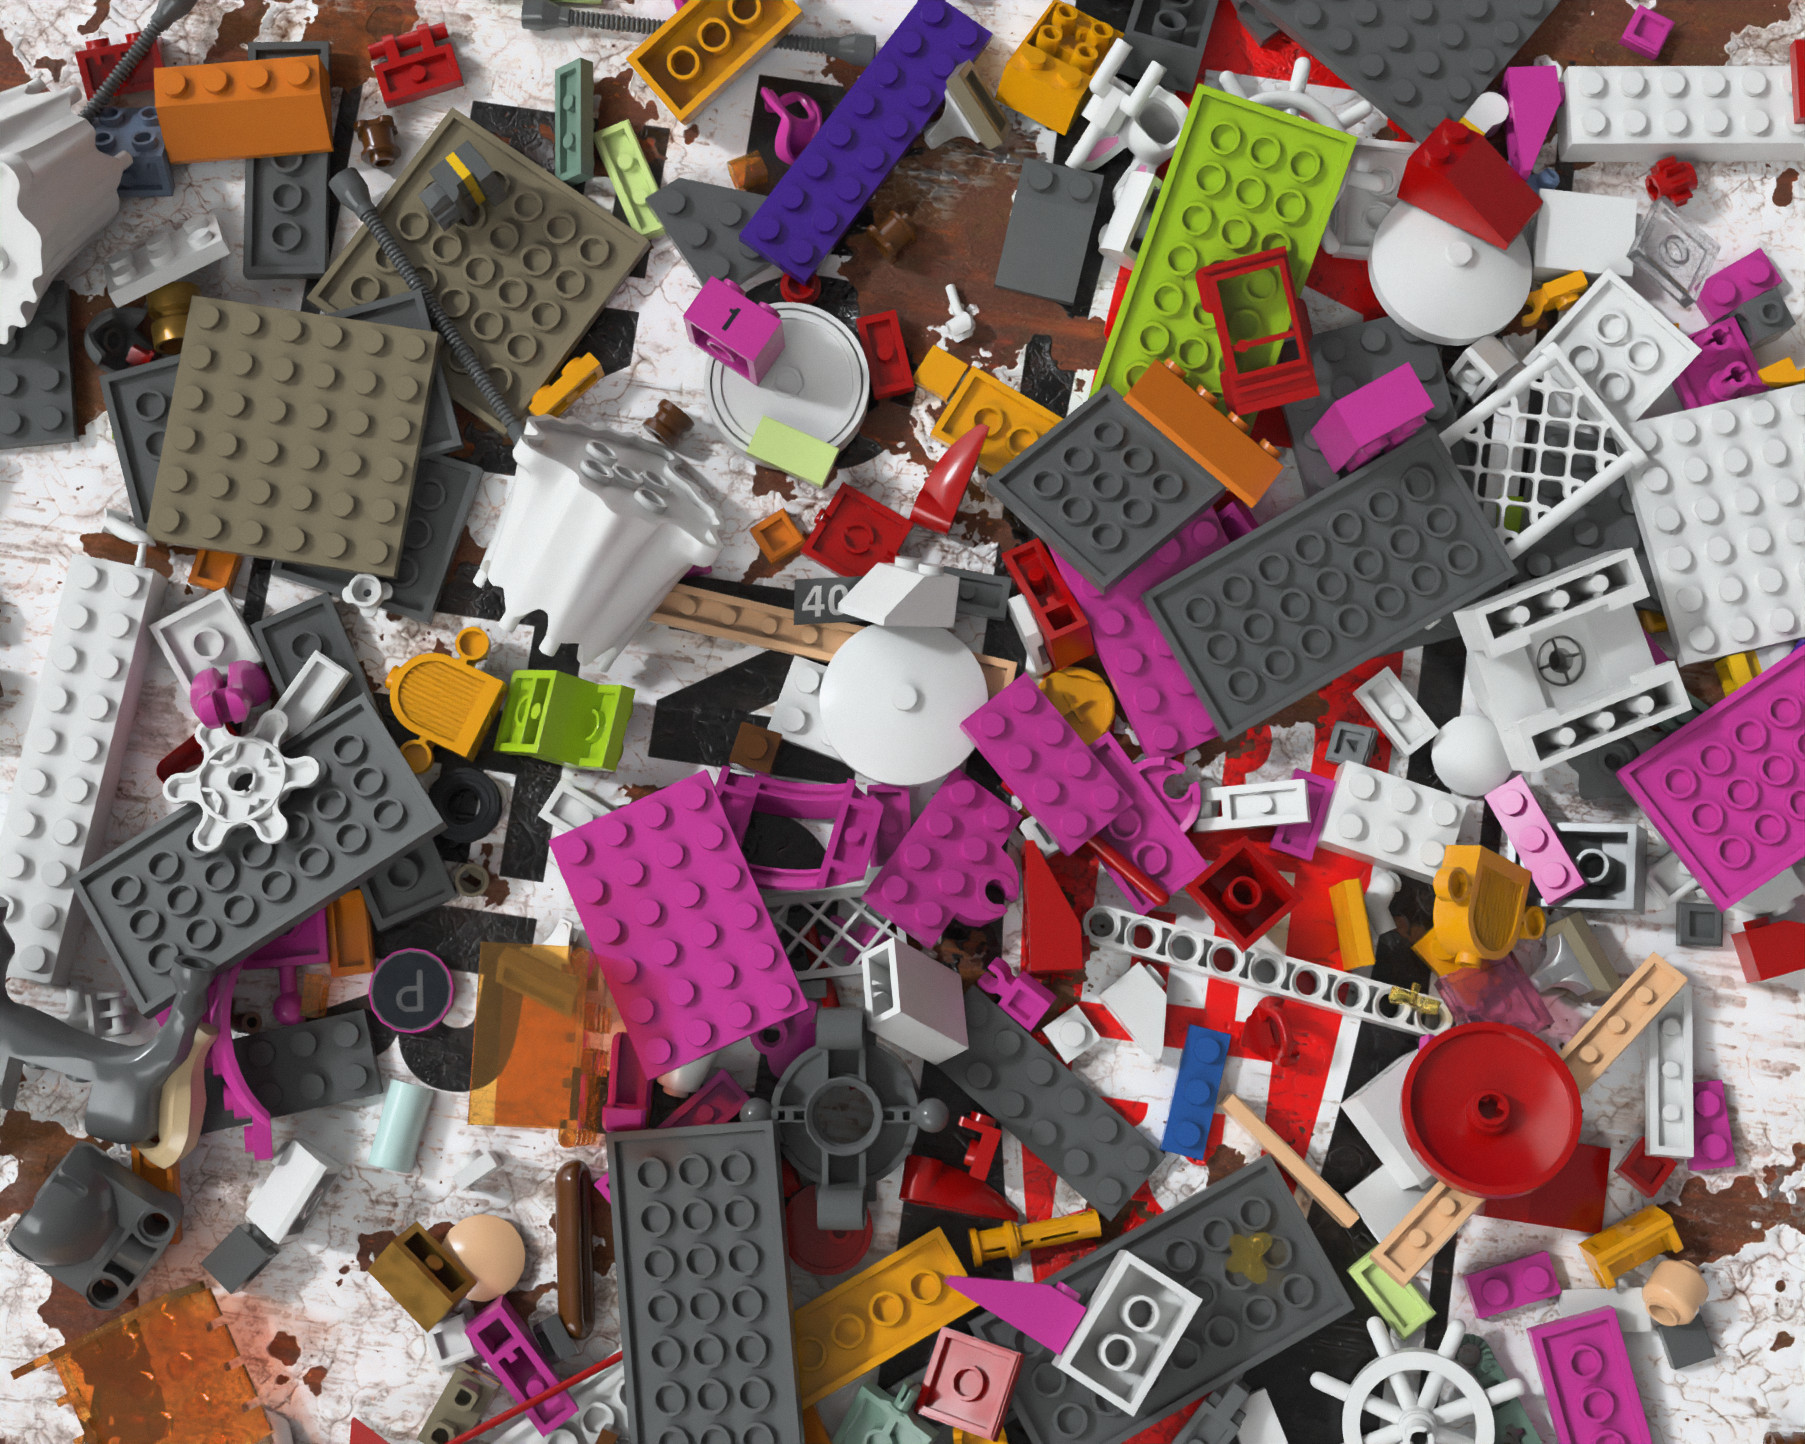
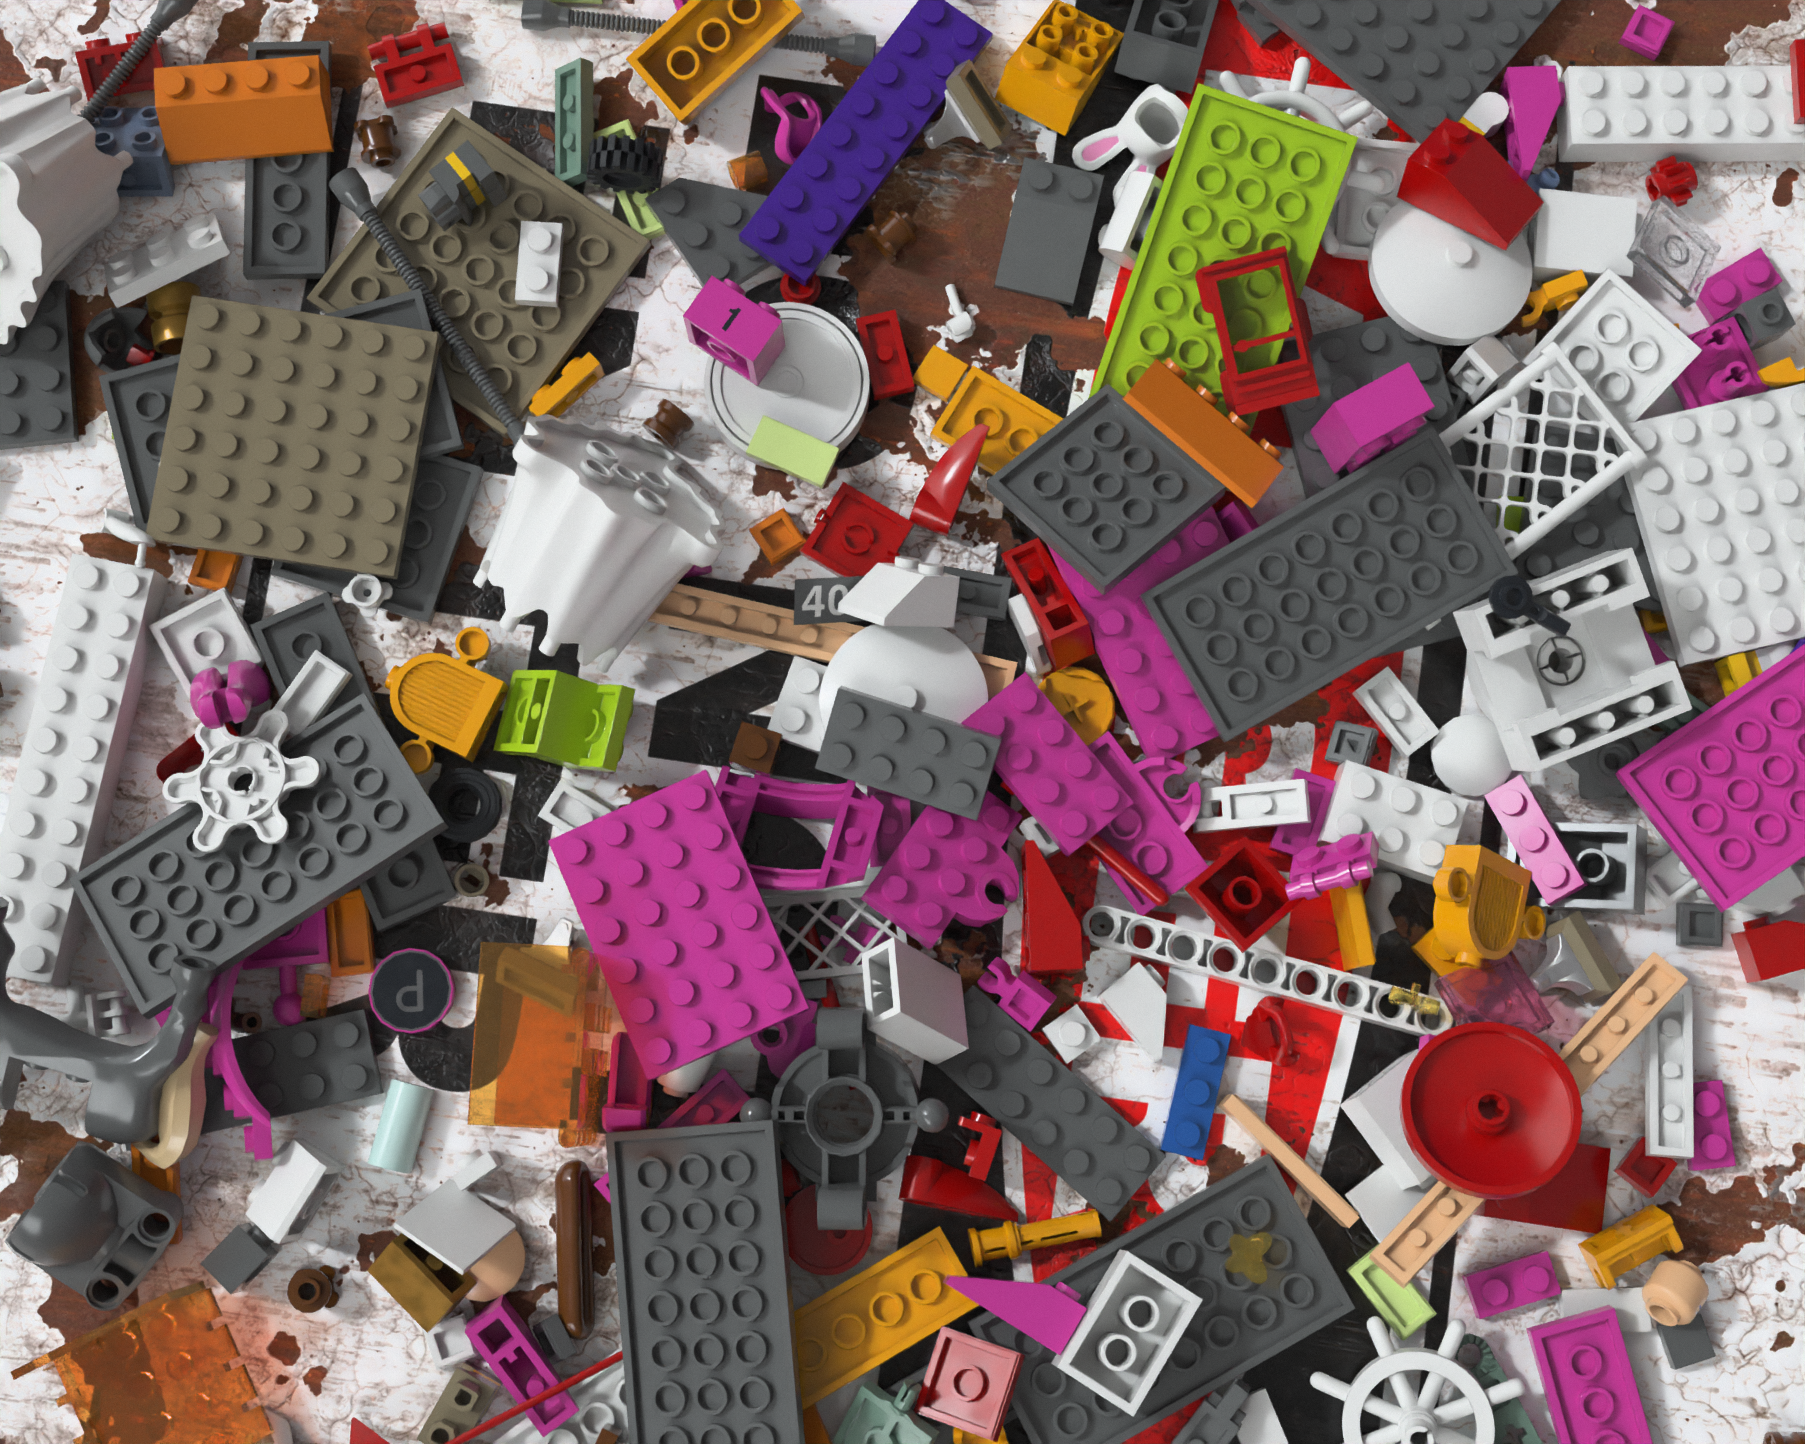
(323, 1283): none -> reddish brown brick
(455, 1226): none -> white piece
(539, 264): none -> white plate
(624, 164): none -> black tyre
(908, 752): none -> dark grey plate
(1112, 100): white plant -> none
(1332, 866): none -> dark pink plate
(1512, 598): none -> black plate

